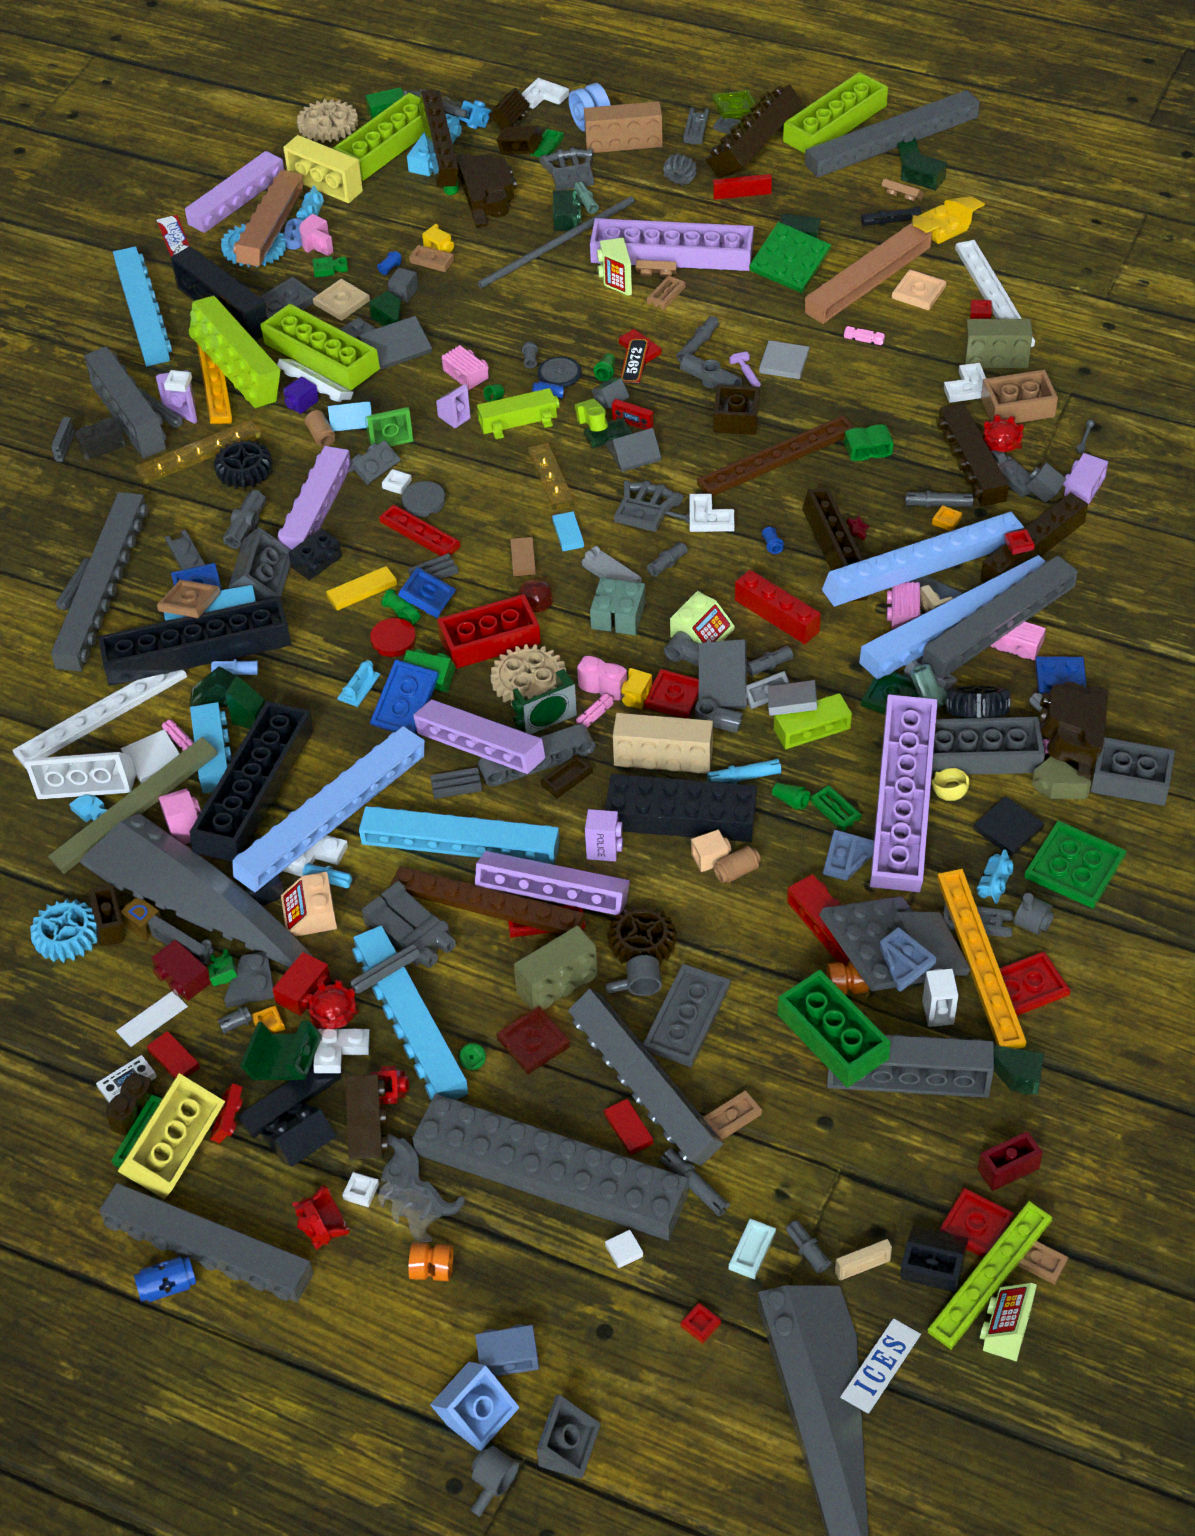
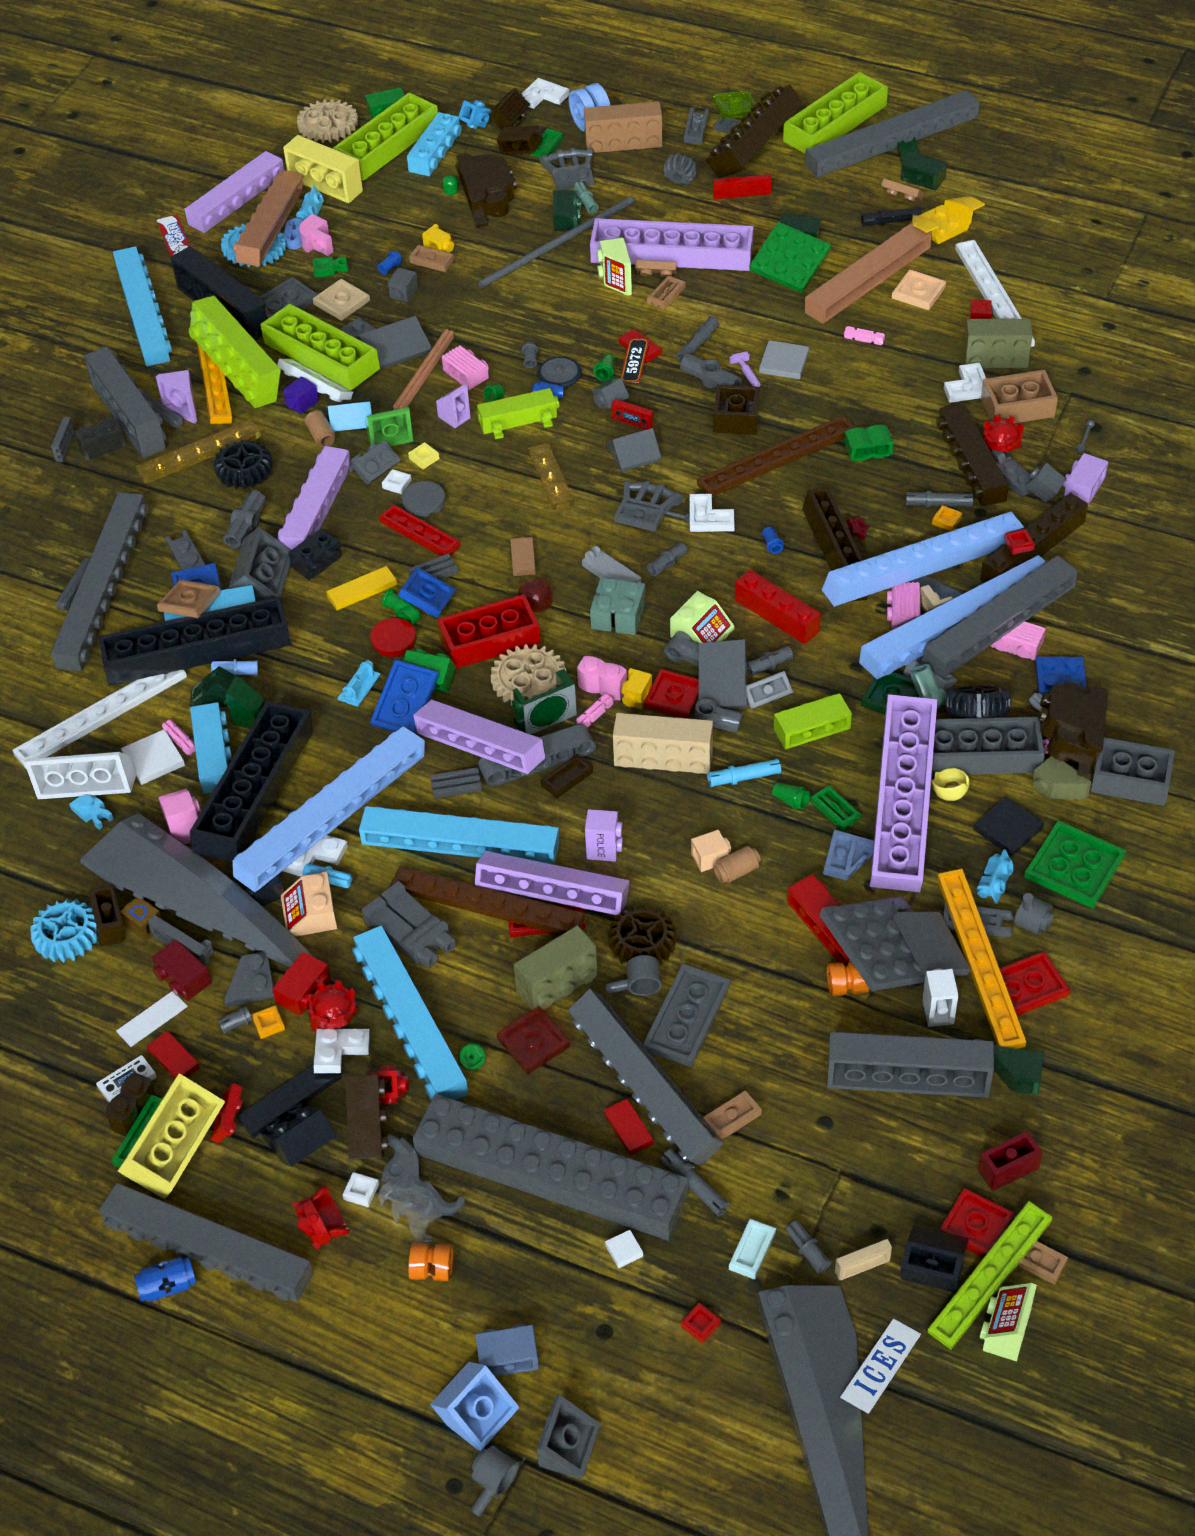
(135, 802): olive tile -> none
(178, 381): white tile -> none
(222, 969): green plate -> none
(281, 1055): dark green panel -> none
(385, 968): dark grey axle -> none
(386, 308): dark green slope -> none
(423, 455): none -> light yellow plate
(424, 370): none -> nougat axle
(438, 138): dark brown brick -> none
(449, 105): dark grey piece -> none
(568, 531): medium azure tile -> none
(592, 414): lime leg -> none
(615, 429): clear green tile -> none
(683, 807): black brick -> none
(792, 698): light grey tile -> none
(833, 1028): green brick -> none
(905, 958): sand blue wing -> none

